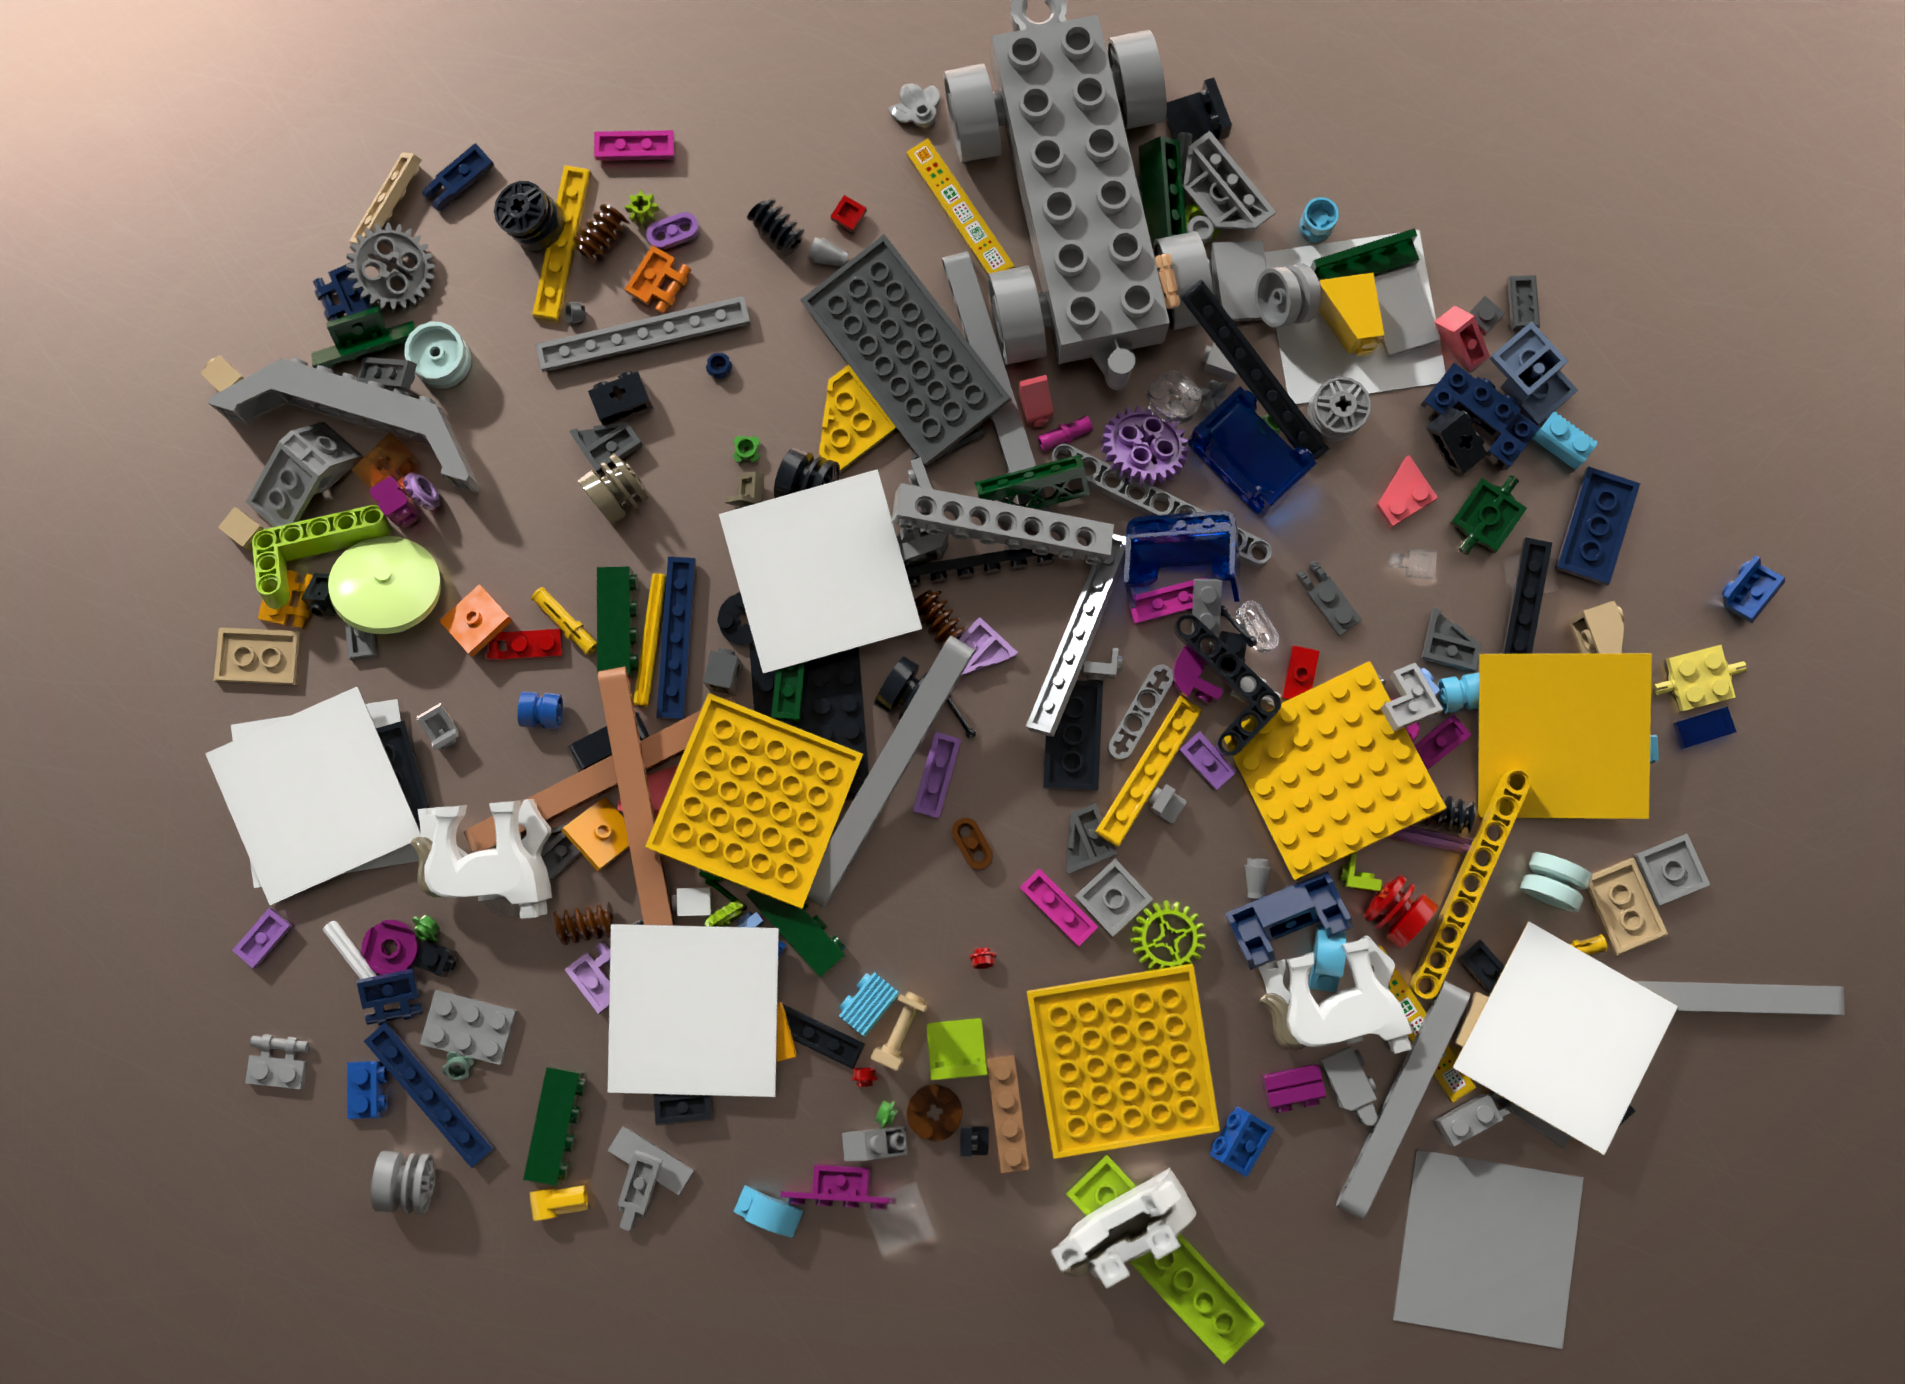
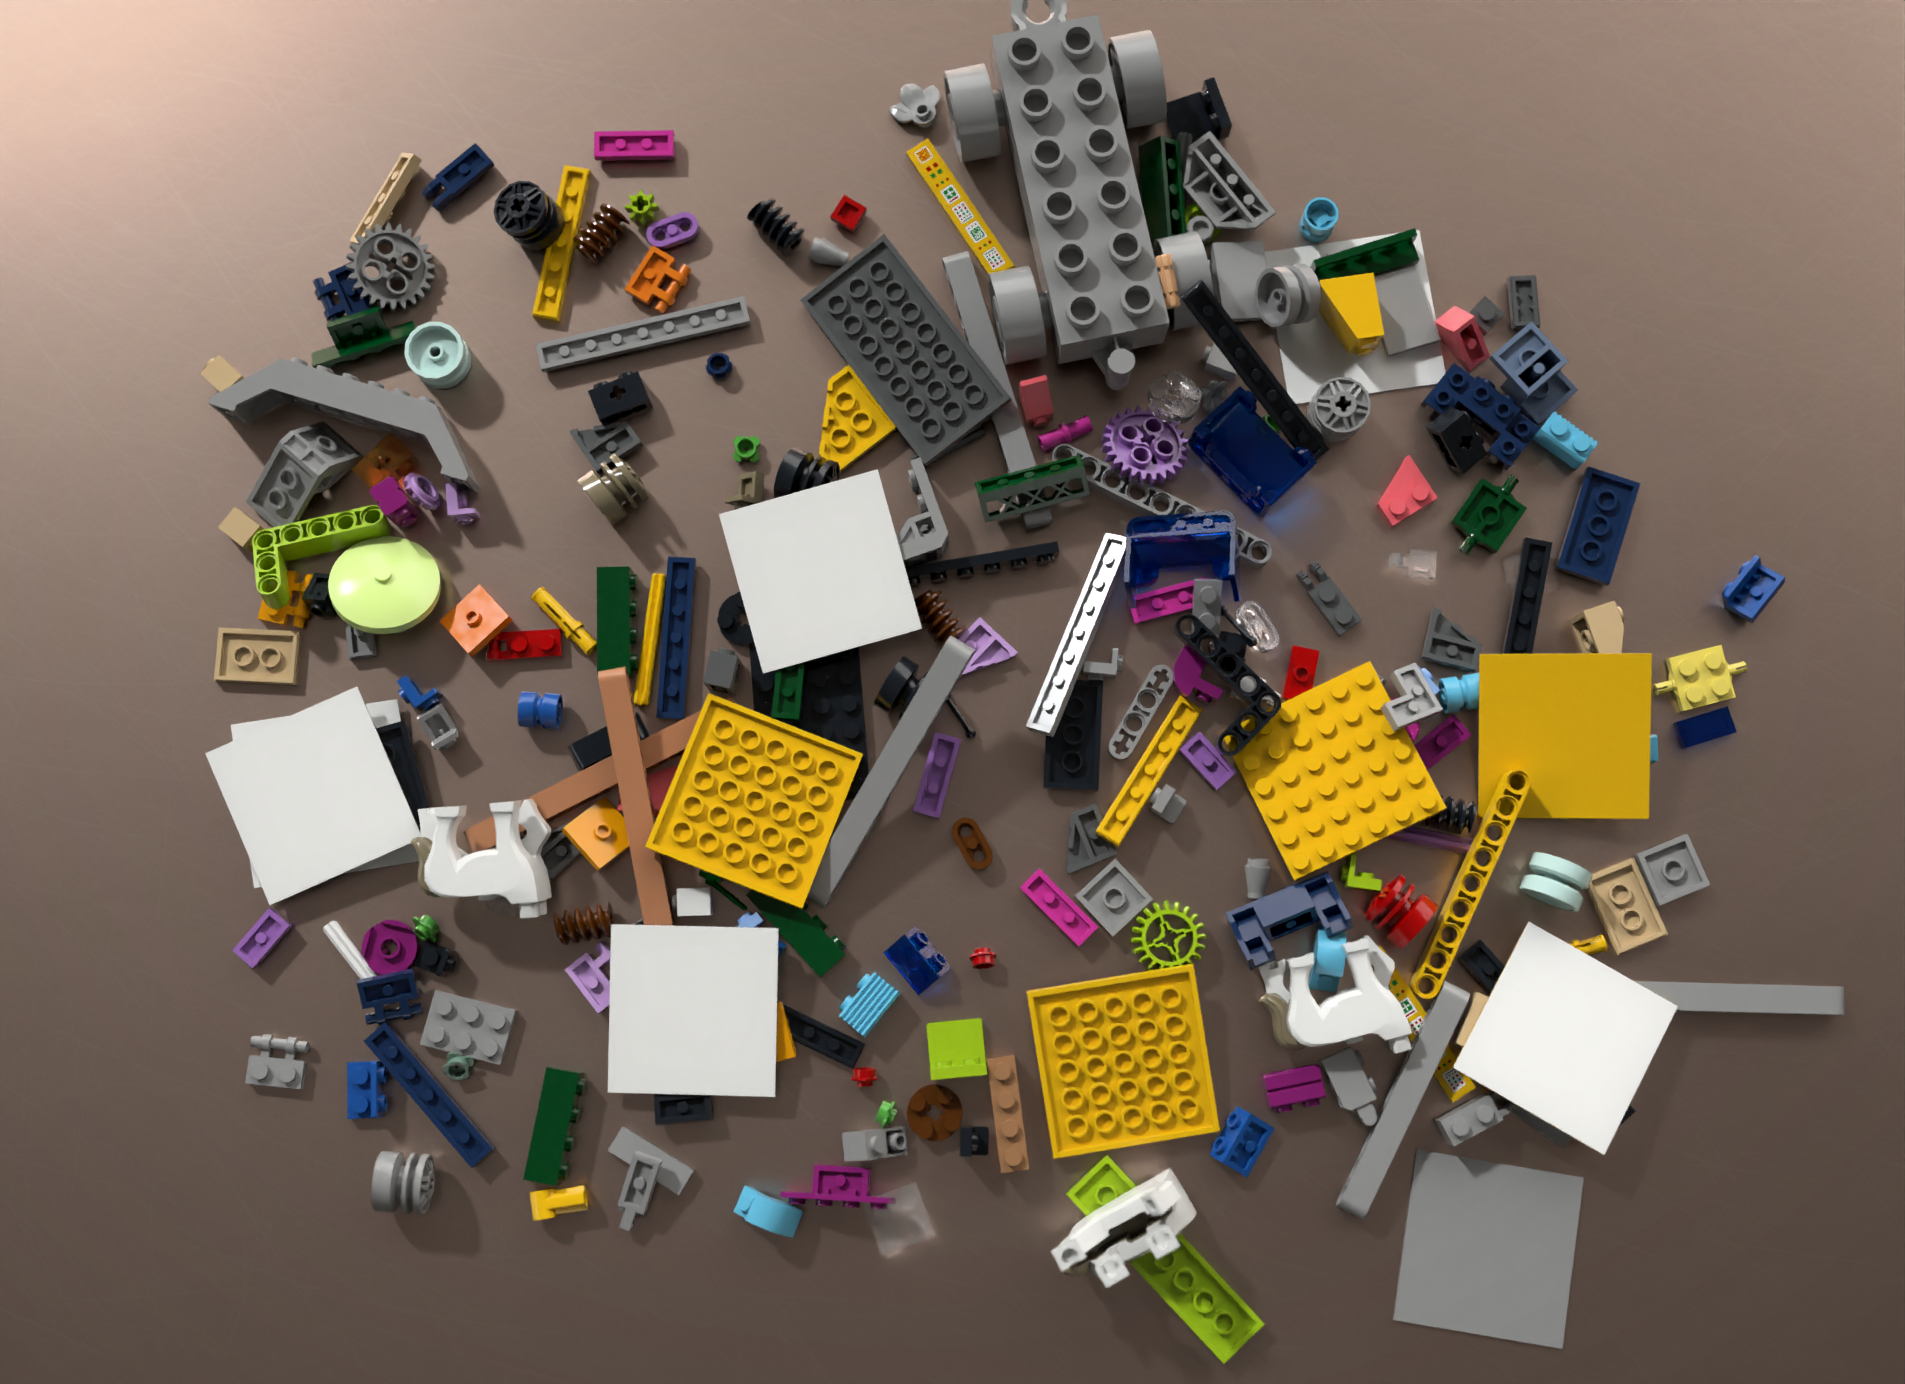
(388, 372): dark grey plate -> none
(411, 693): none -> blue bracket
(456, 501): none -> lavender bracket
(574, 312): dark grey hinge -> none
(726, 914): lime gear -> none
(890, 1054): tan fence -> none
(917, 960): none -> clear blue bracket
(1095, 533): light grey brick -> none

